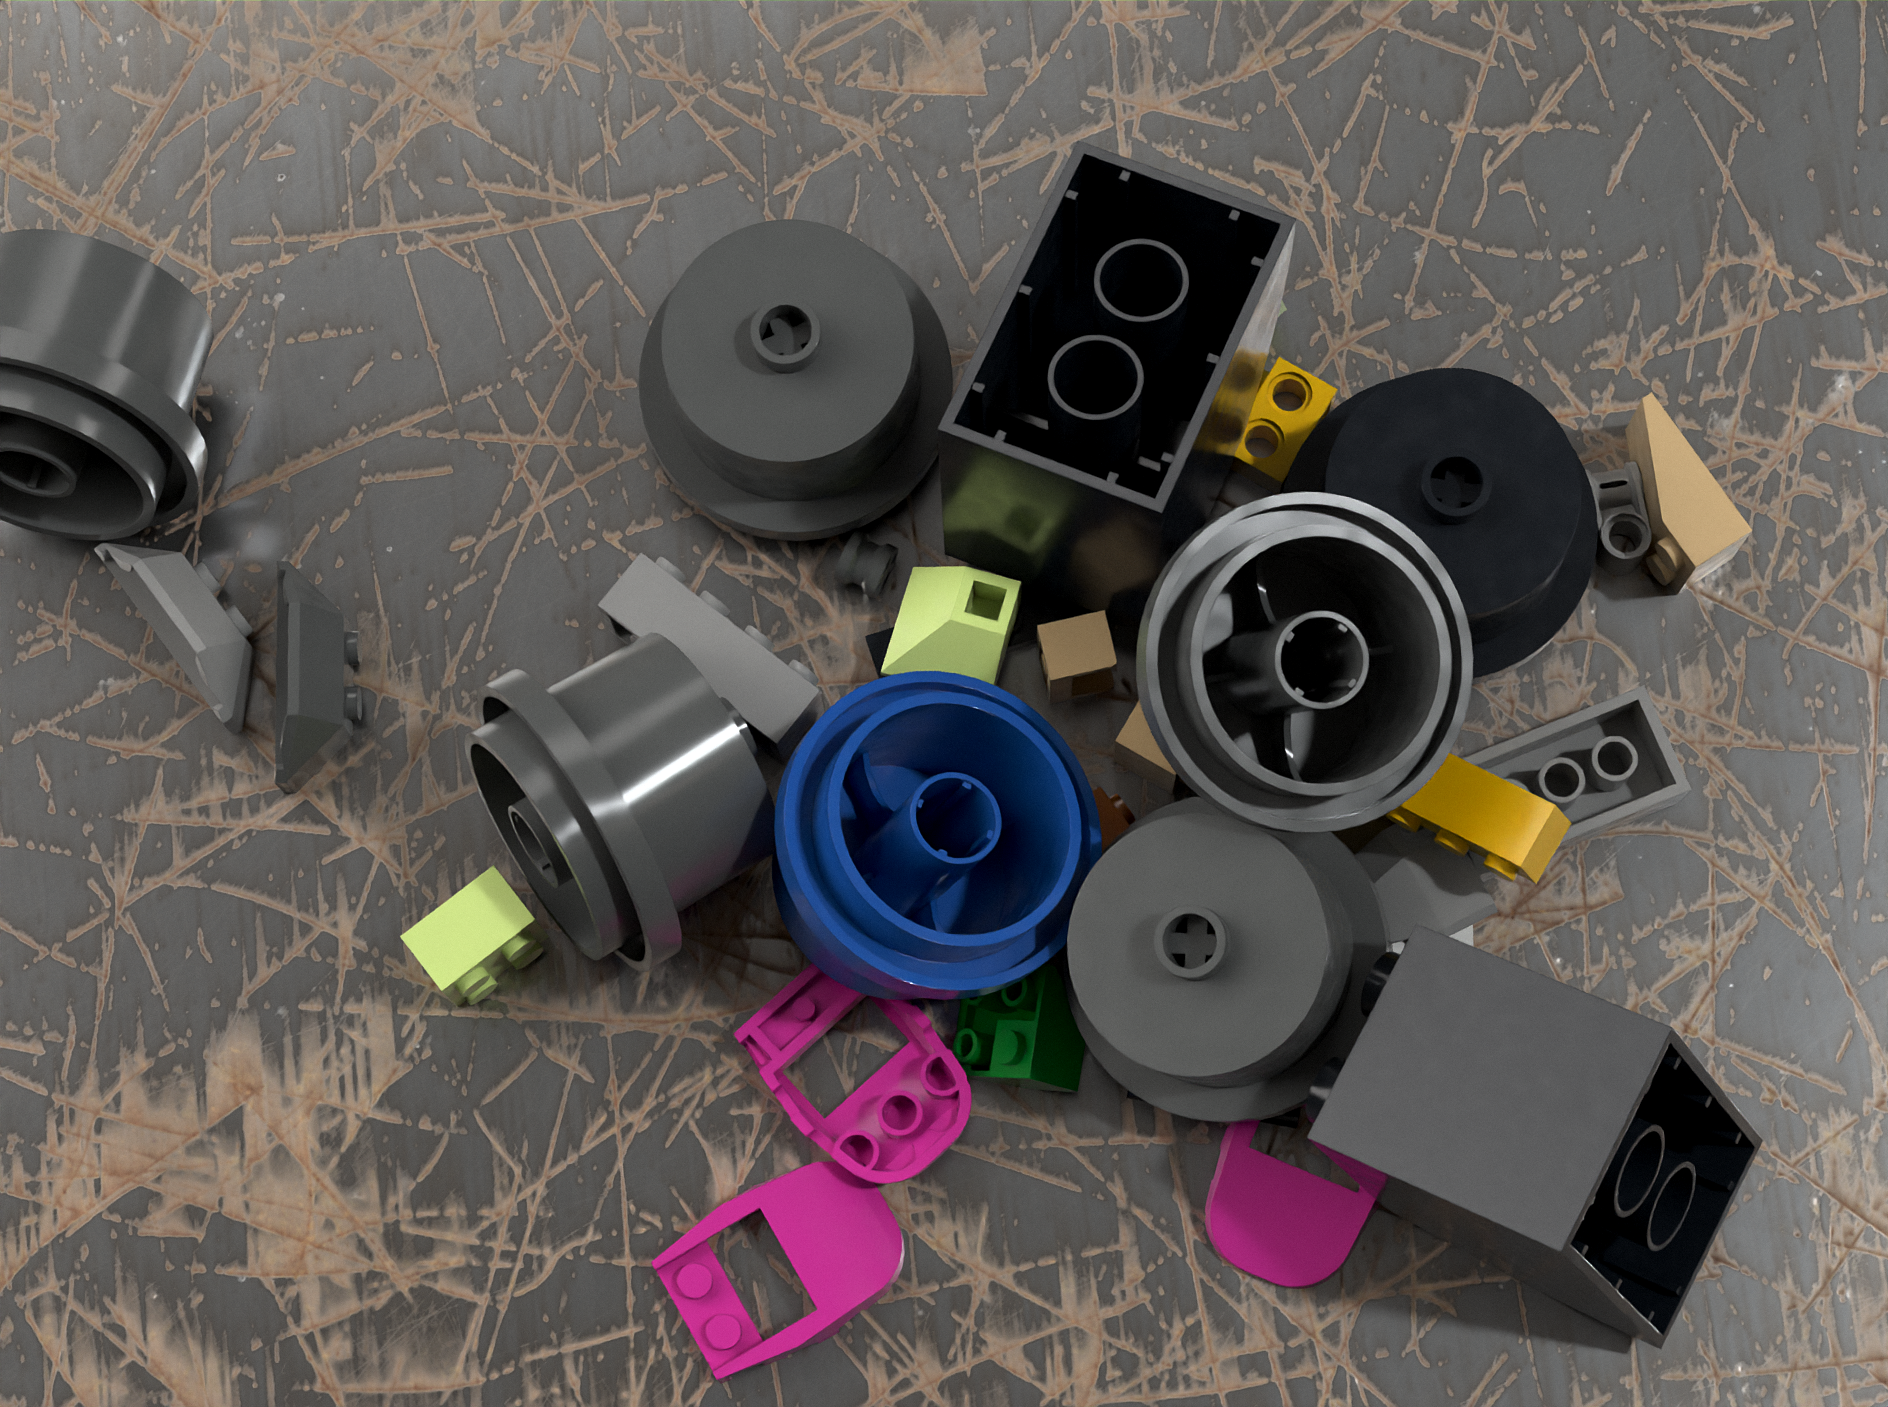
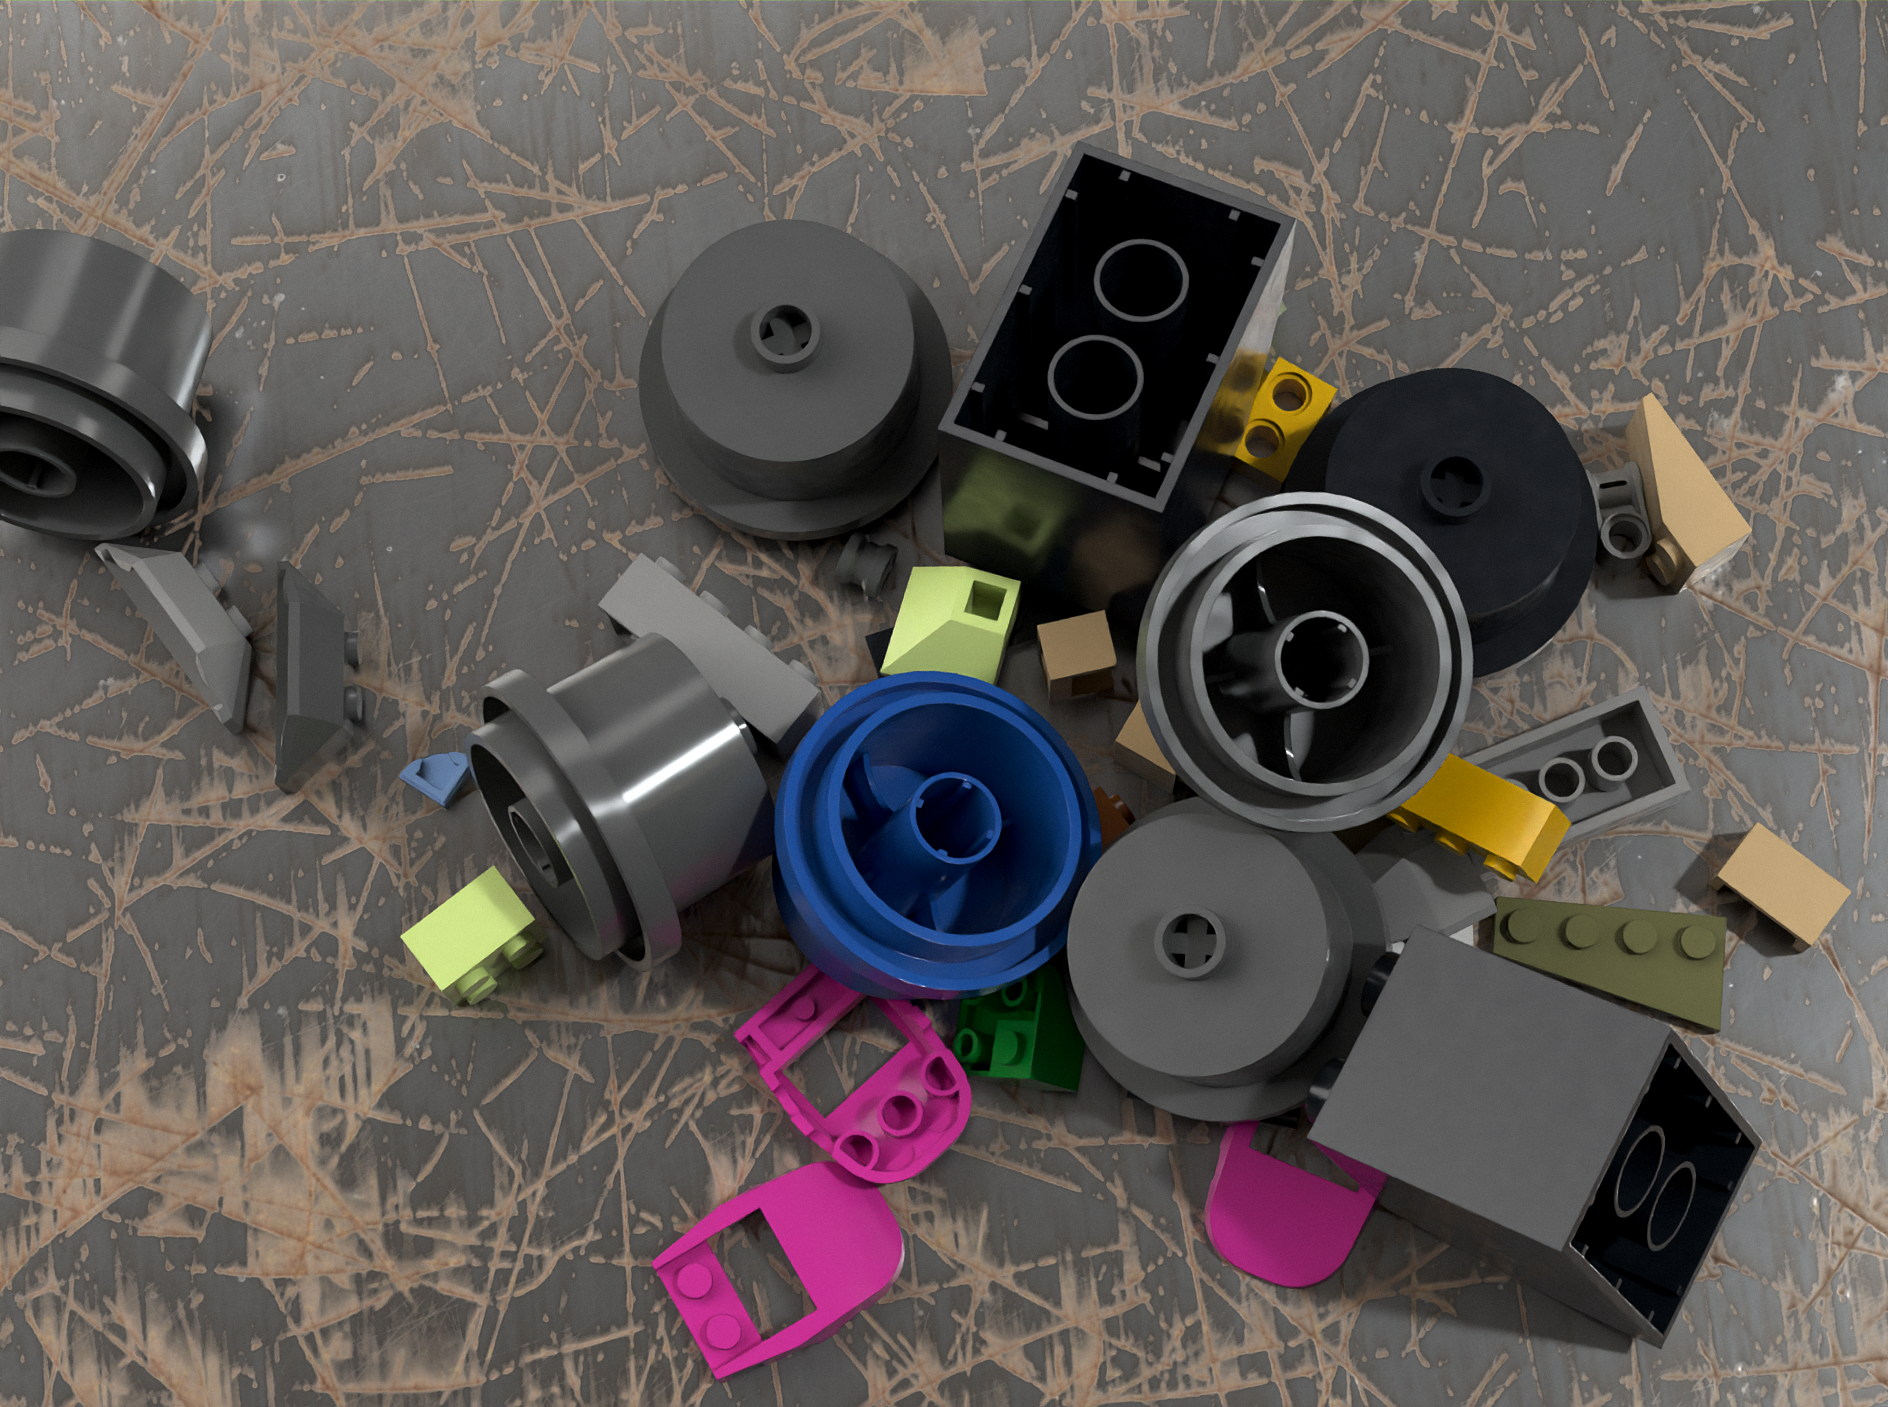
(438, 776): none -> light blue tile
(1638, 955): none -> olive wing
(1782, 885): none -> tan panel

